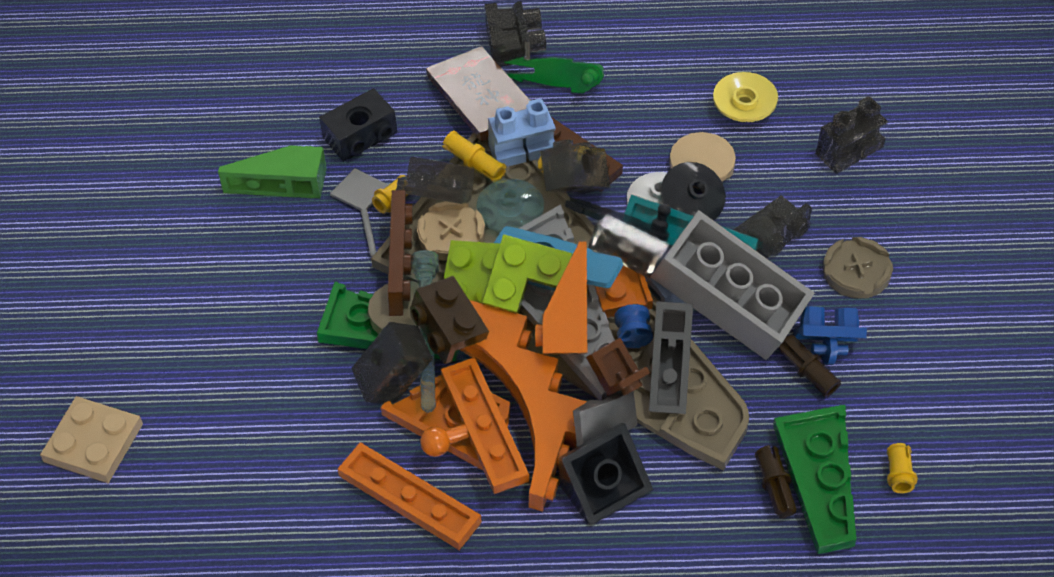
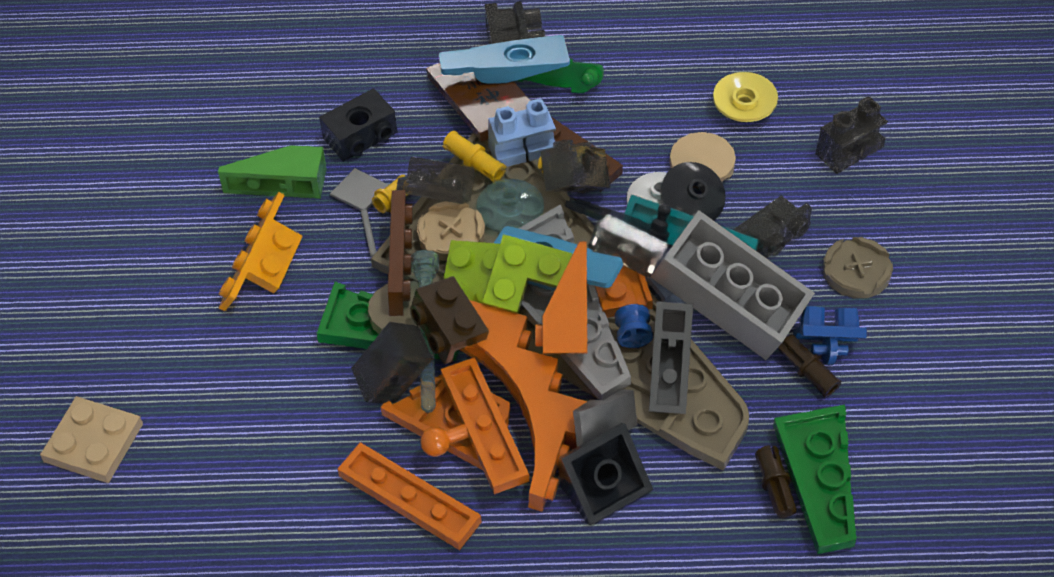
(266, 256): none -> light orange bracket
(507, 60): none -> dark azure piece
(616, 368): reddish brown bracket -> none
(901, 476): yellow pin -> none

